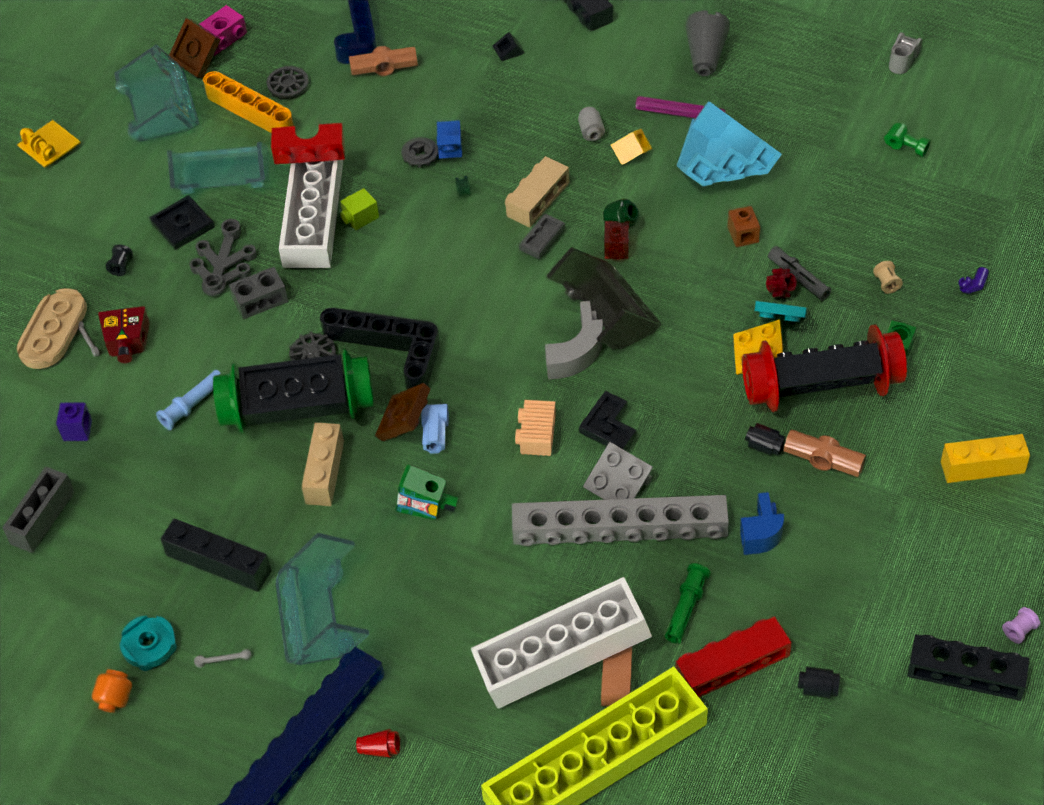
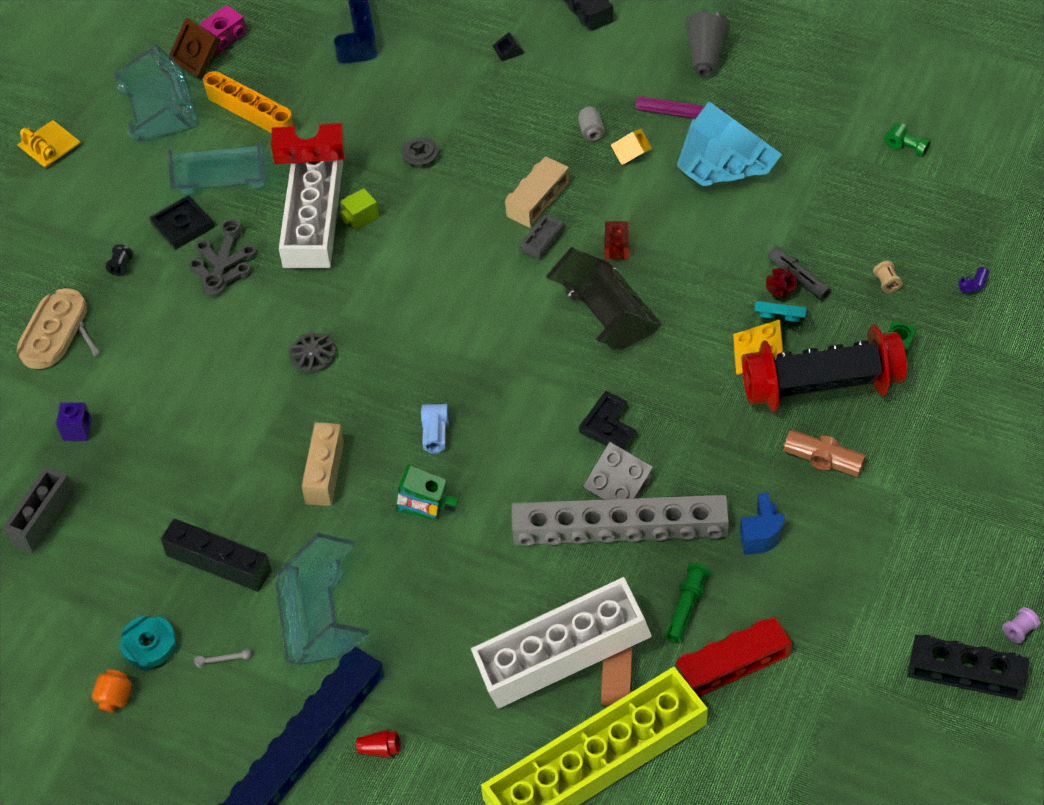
(125, 331): dark red torso -> none
(182, 406): light blue pin -> none
(258, 293): dark grey brick -> none
(287, 82): dark grey wheel -> none
(292, 390): black brick -> none
(383, 61): nougat piece -> none
(388, 332): black beam -> none
(403, 412): reddish brown plate -> none
(449, 139): blue brick -> none
(462, 187): clear green bush -> none
(536, 428): light nougat brick -> none
(580, 352): light grey arch -> none
(621, 211): dark green head -> none
(743, 226): dark orange brick -> none
(765, 439): black brick -> none
(819, 682): black brick -> none
(904, 53): light grey piece -> none
(985, 458): yellow brick -> none

